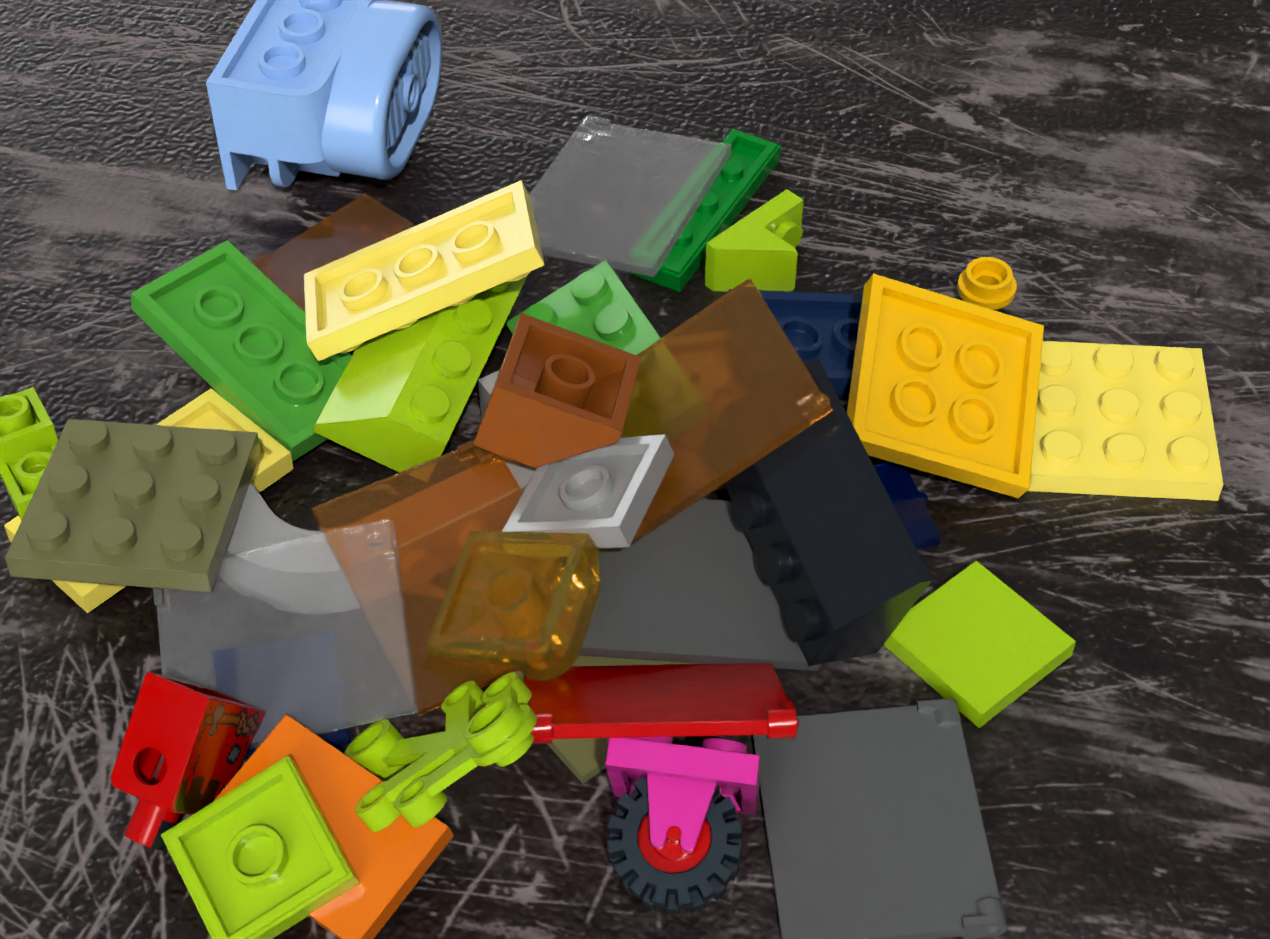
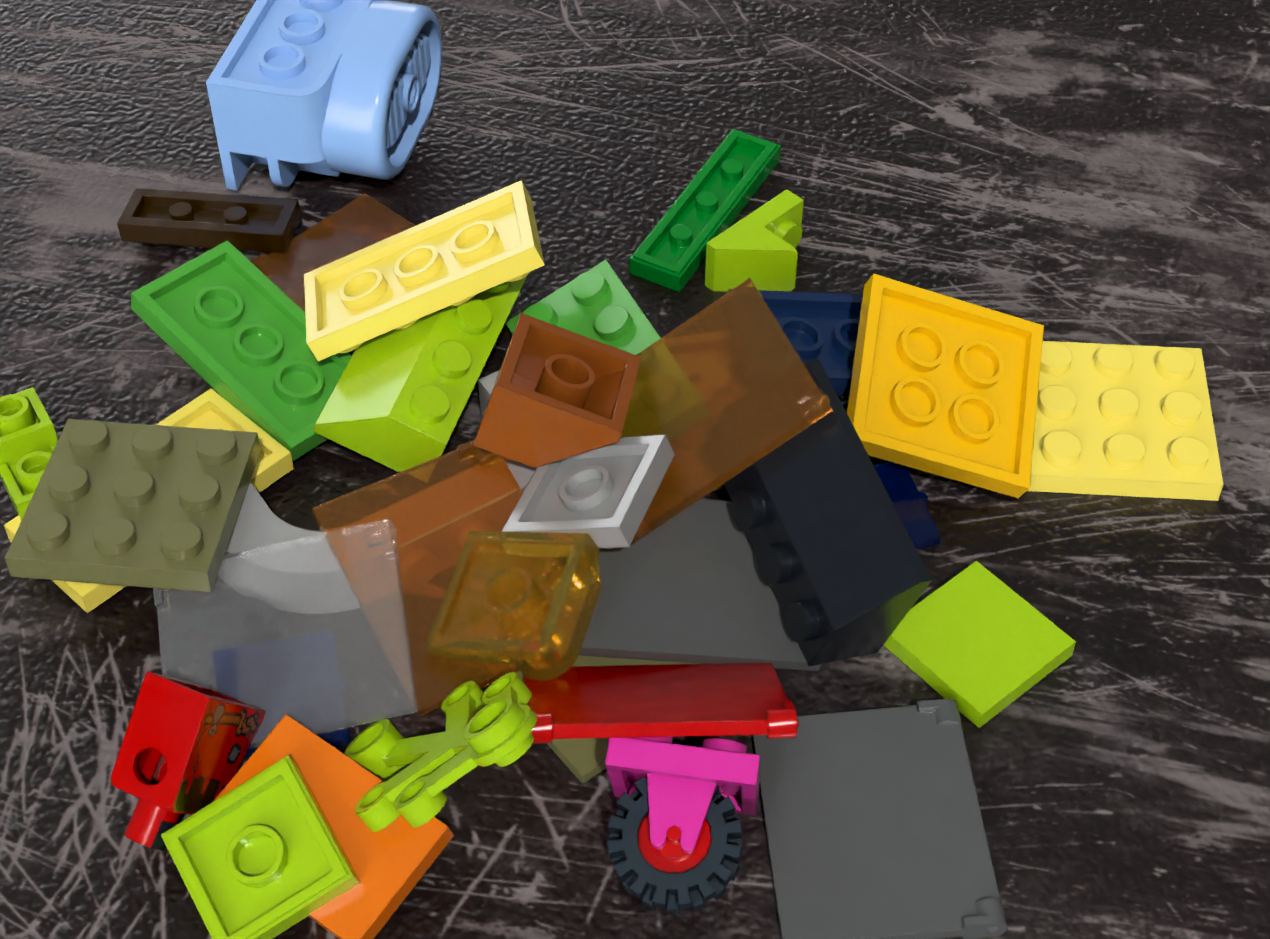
(209, 220): none -> dark brown plate
(623, 194): clear piece -> none
(987, 283): yellow plate -> none

